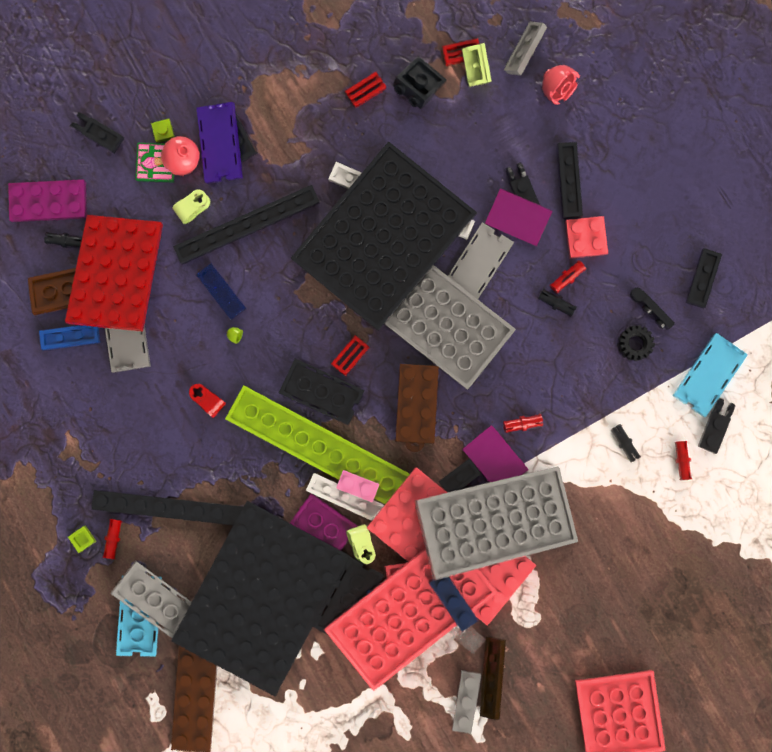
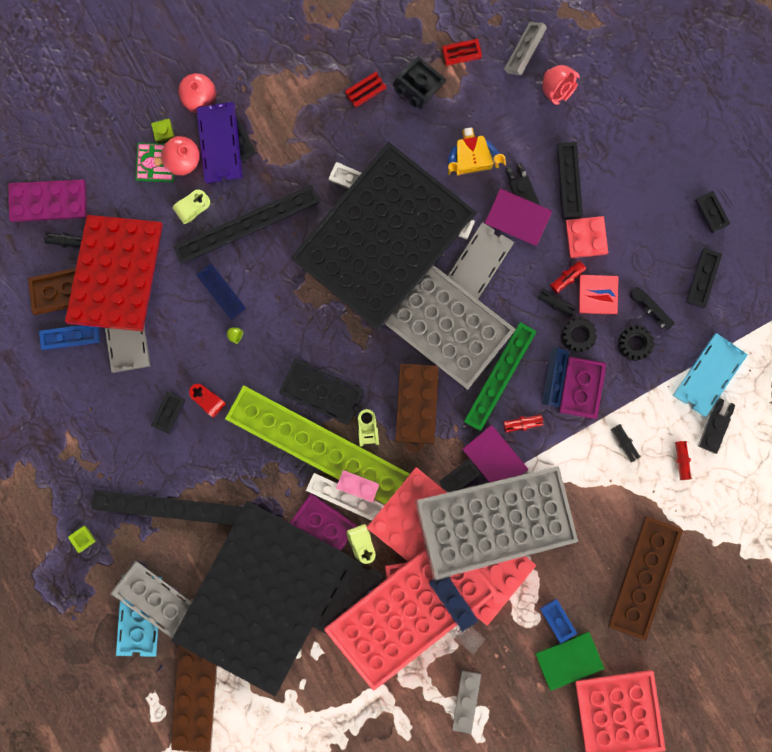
(99, 133): black hinge -> none
(112, 539): red pin -> none
(168, 412): none -> black plate
(196, 91): none -> coral cylinder
(355, 361): red tile -> none
(367, 430): none -> yellowish green piece
(473, 154): none -> torso
(476, 65): yellowish green hinge -> none
(492, 678): dark brown plate -> none
(500, 376): none -> green plate
(555, 377): none -> dark blue plate
(558, 621): none -> blue plate
(569, 661): none -> green tile
(582, 387): none -> magenta tile
(590, 331): none -> black tyre
(598, 294): none -> coral tile
(645, 578): none -> reddish brown plate
(712, 212): none -> black plate

